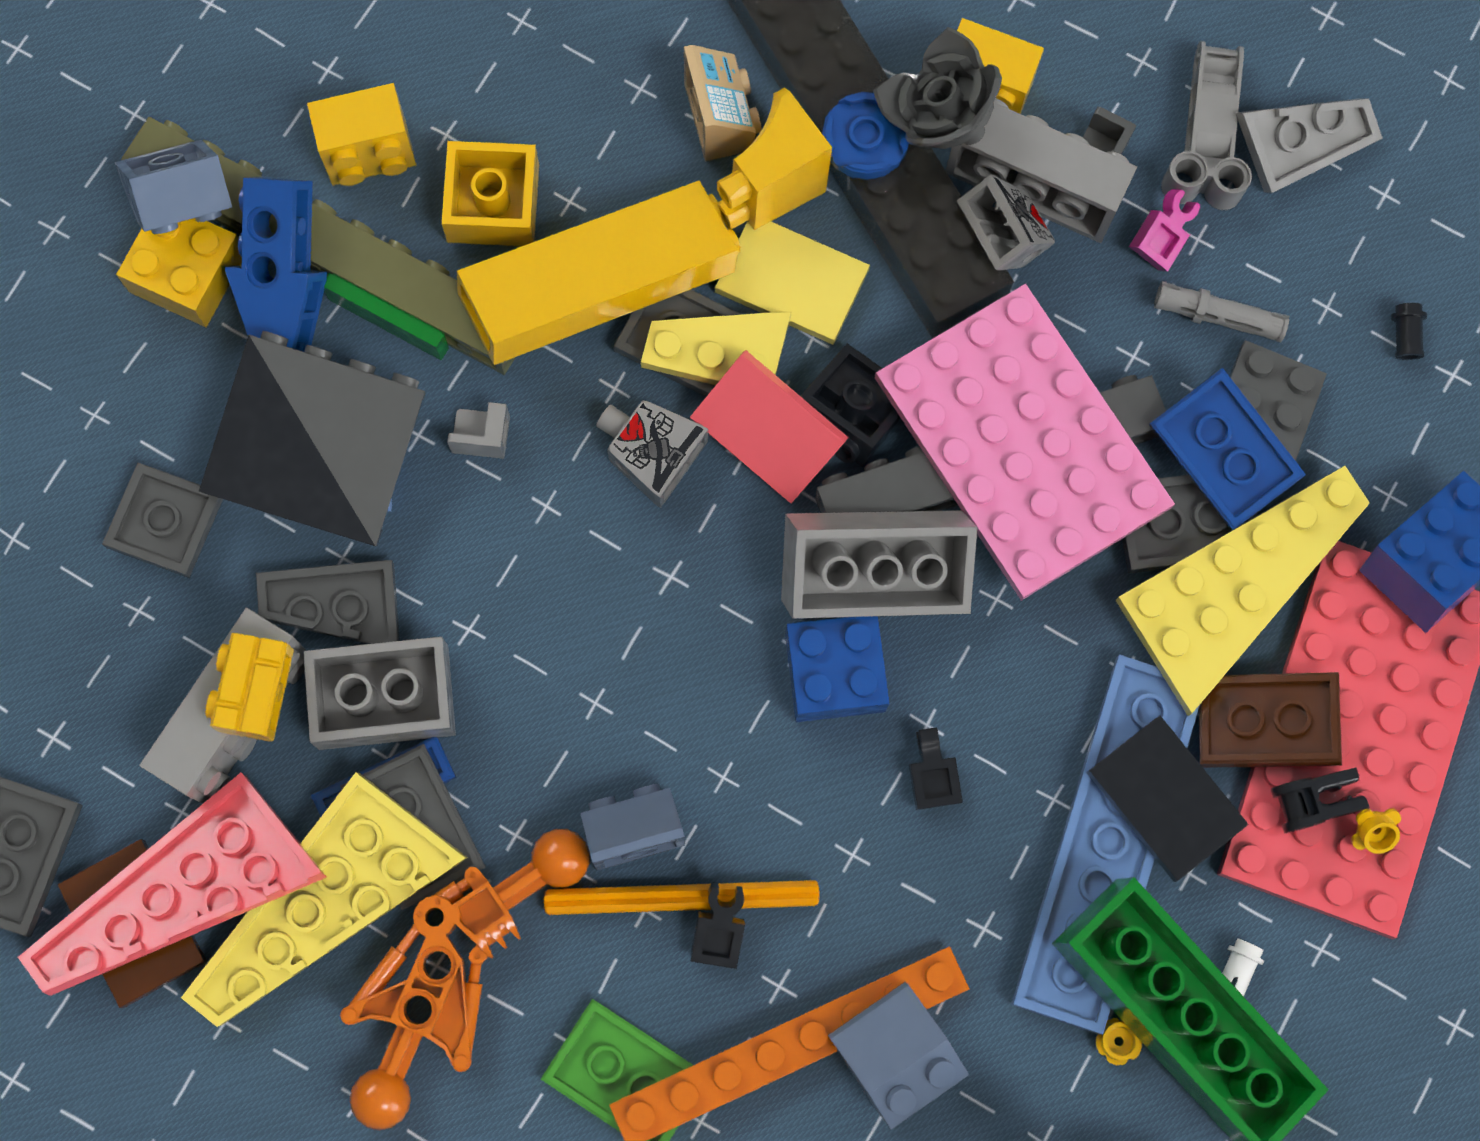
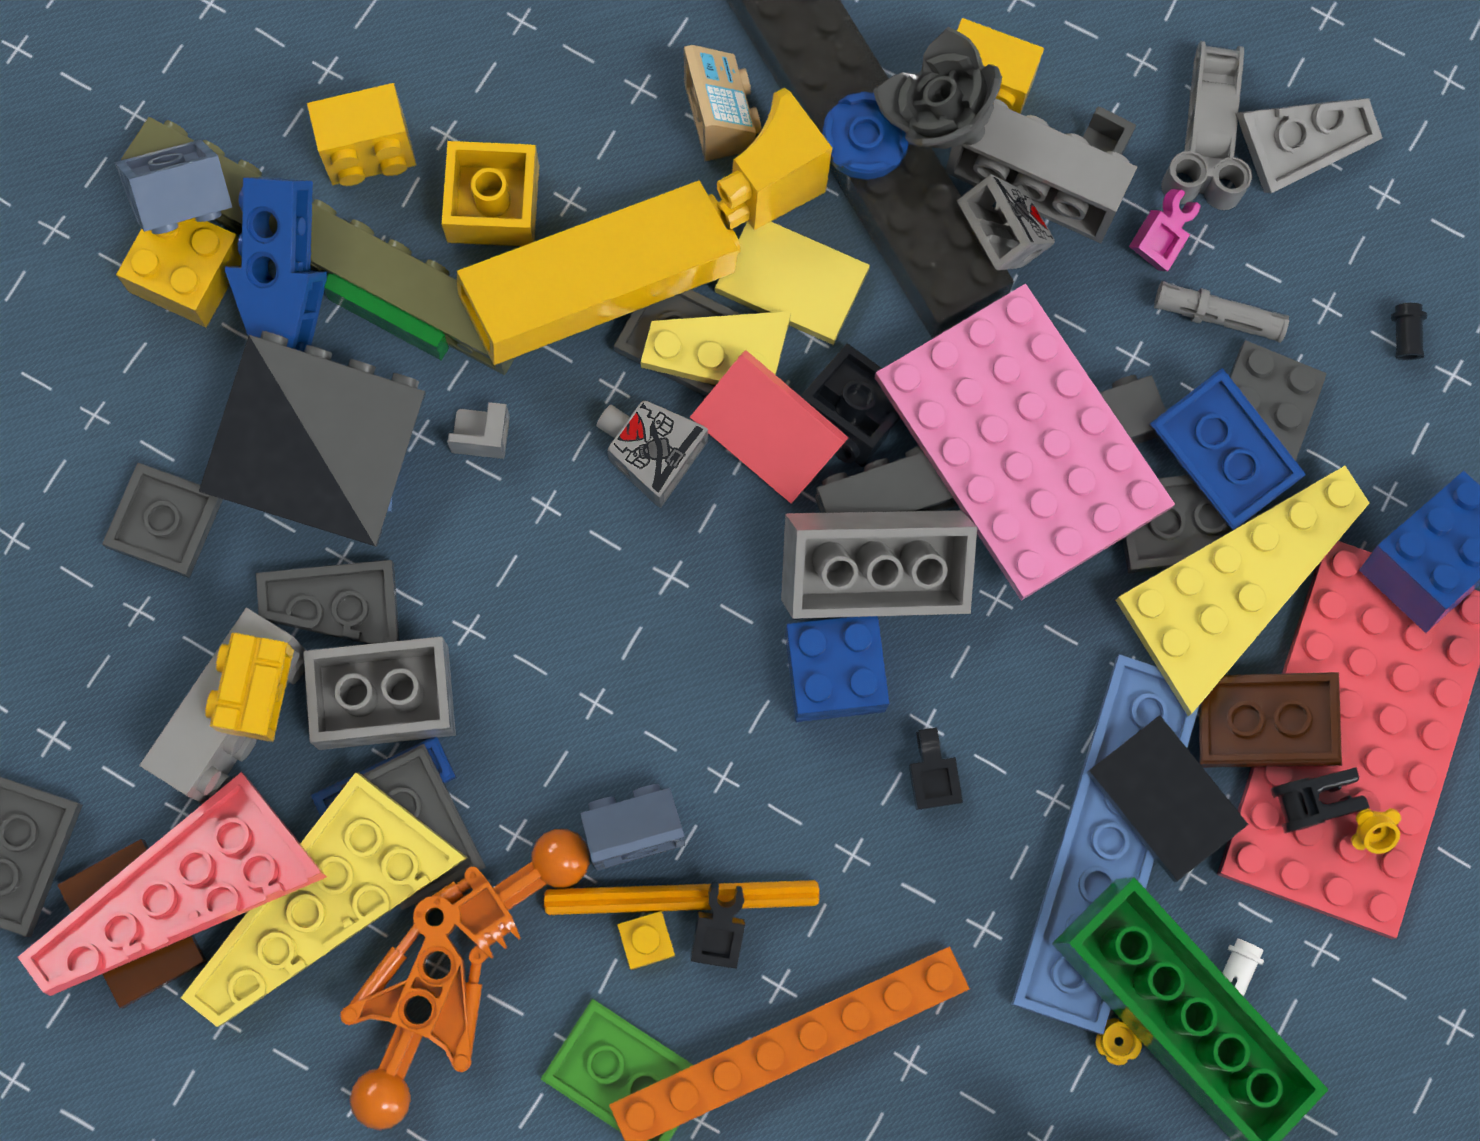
(646, 940): none -> yellow plate
(898, 1055): sand blue slope -> none

